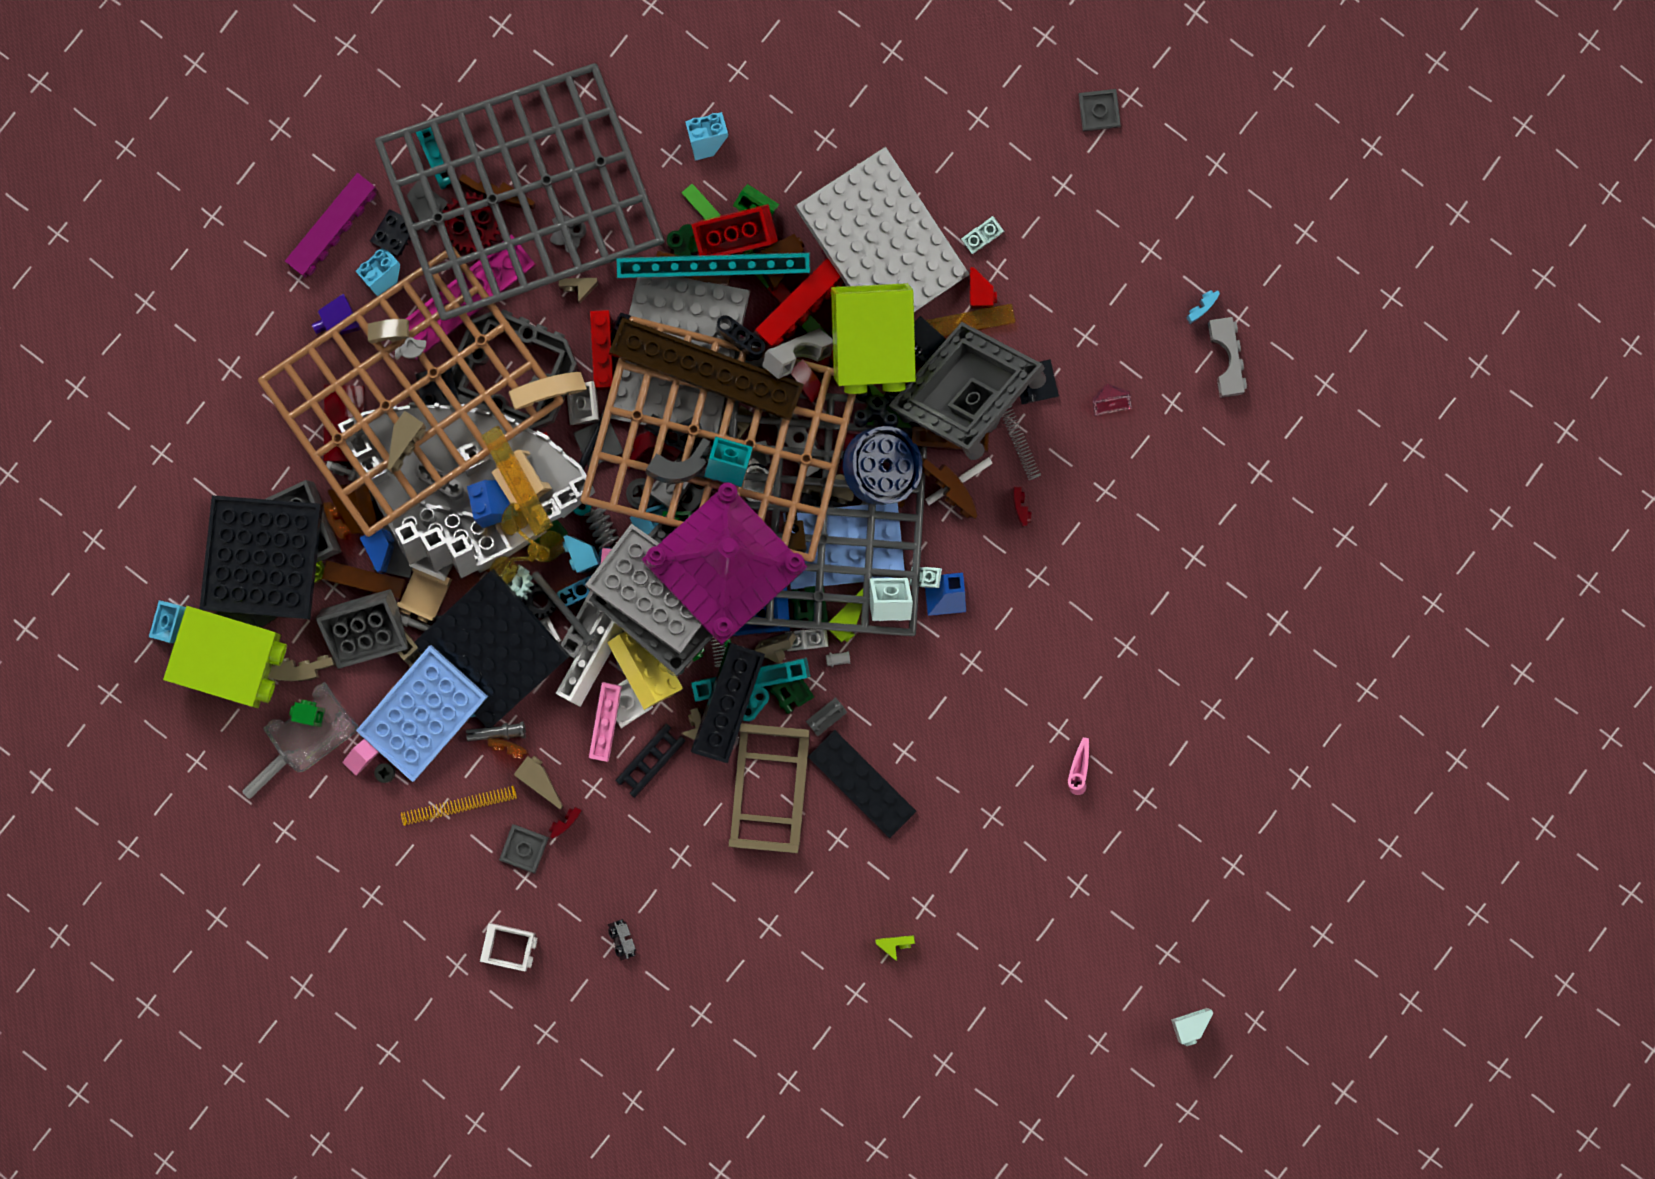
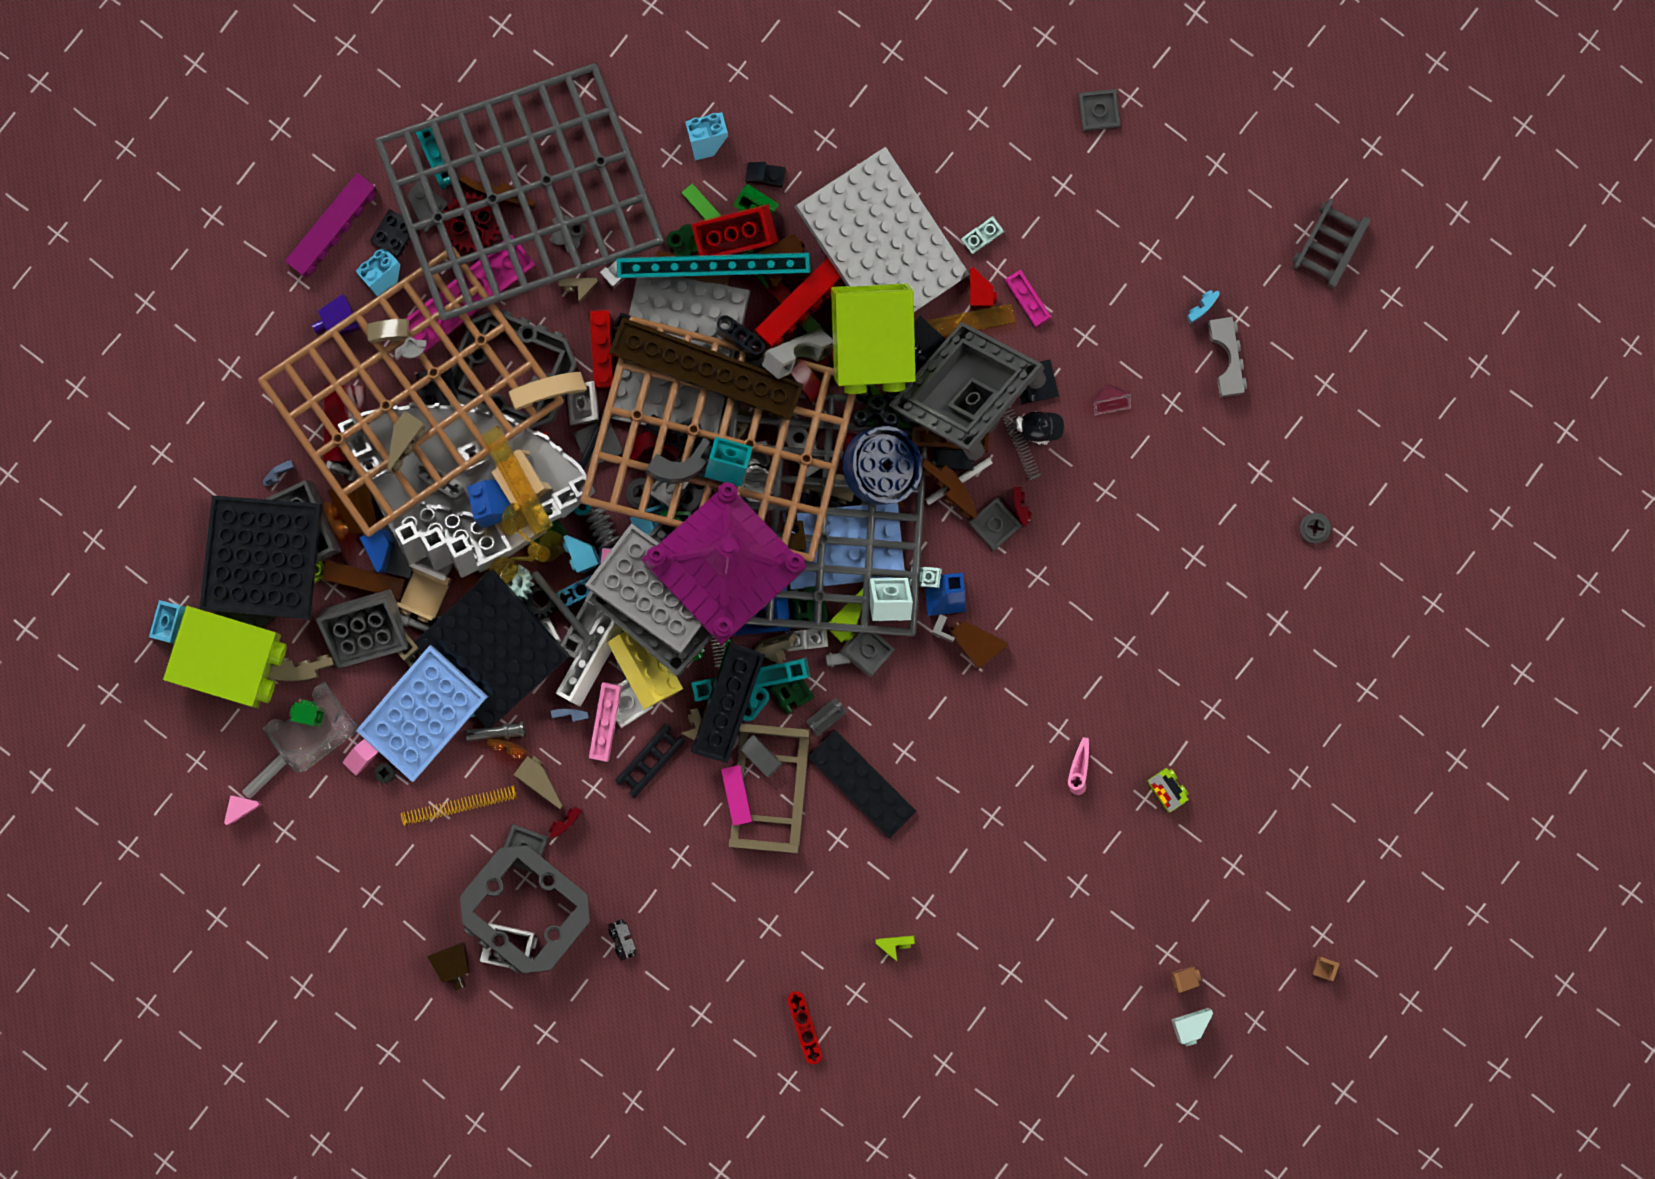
(238, 808): none -> bright pink slope
(272, 476): none -> sand blue slope
(451, 965): none -> dark brown torso
(493, 872): none -> dark grey panel
(576, 714): none -> sand blue slope
(610, 275): none -> white panel
(736, 795): none -> dark pink tile
(761, 756): none -> dark grey slope
(765, 174): none -> black slope
(801, 1028): none -> red beam
(868, 652): none -> dark grey tile
(938, 627): none -> light grey panel
(952, 459): none -> black slope
(977, 643): none -> reddish brown slope
(995, 524): none -> dark grey tile
(1027, 298): none -> dark pink tile
(1040, 426): none -> black hair
(1168, 790): none -> brick
(1185, 979): none -> medium nougat slope
(1322, 523): none -> dark grey gear
(1325, 968): none -> medium nougat panel
(1340, 259): none -> dark grey fence

